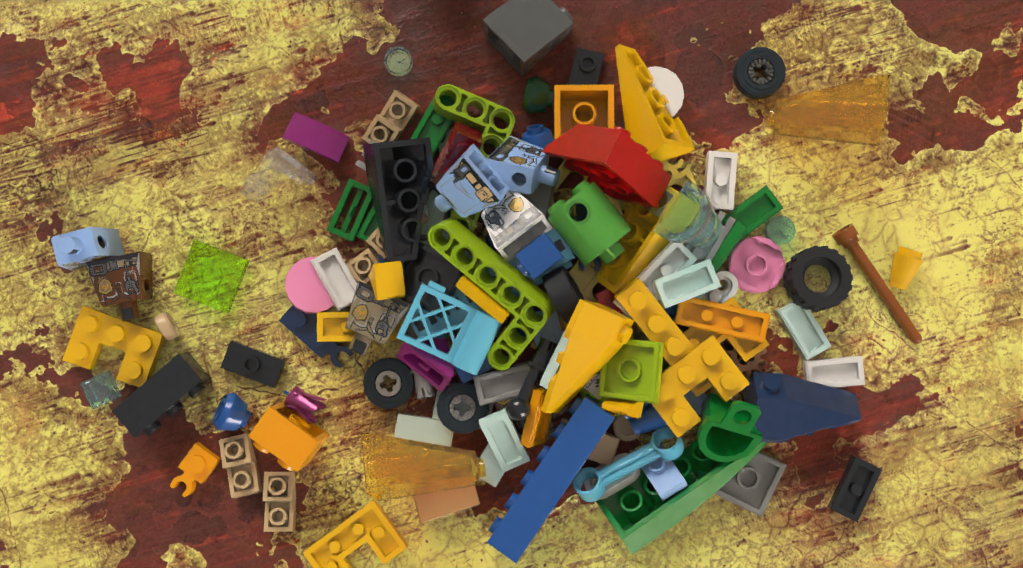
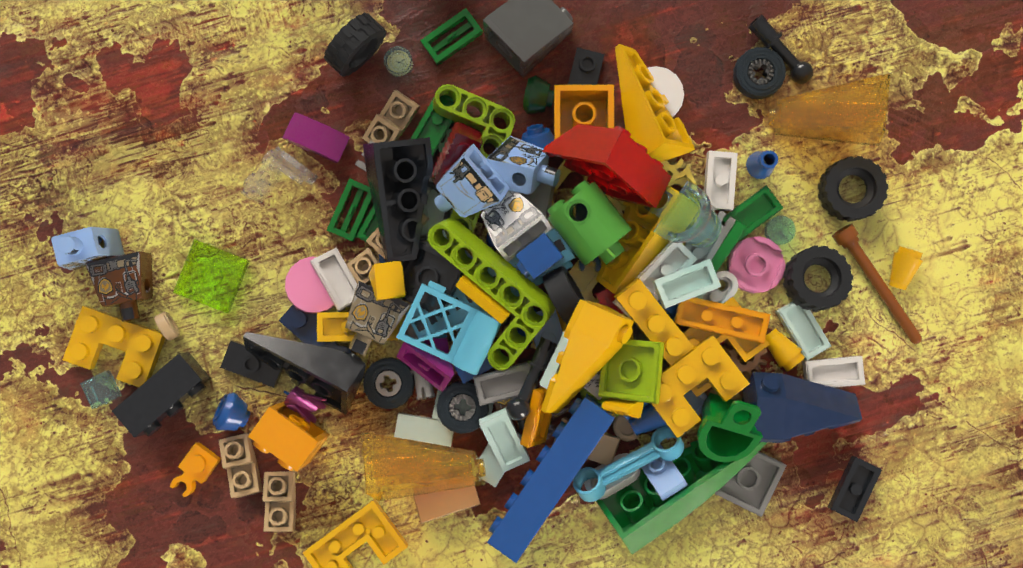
(323, 369): none -> black wedge
(354, 44): none -> black tyre
(444, 28): none -> green tile
(756, 166): none -> blue cone
(784, 350): none -> yellow cone
(801, 71): none -> black pin
(875, 188): none -> black tyre

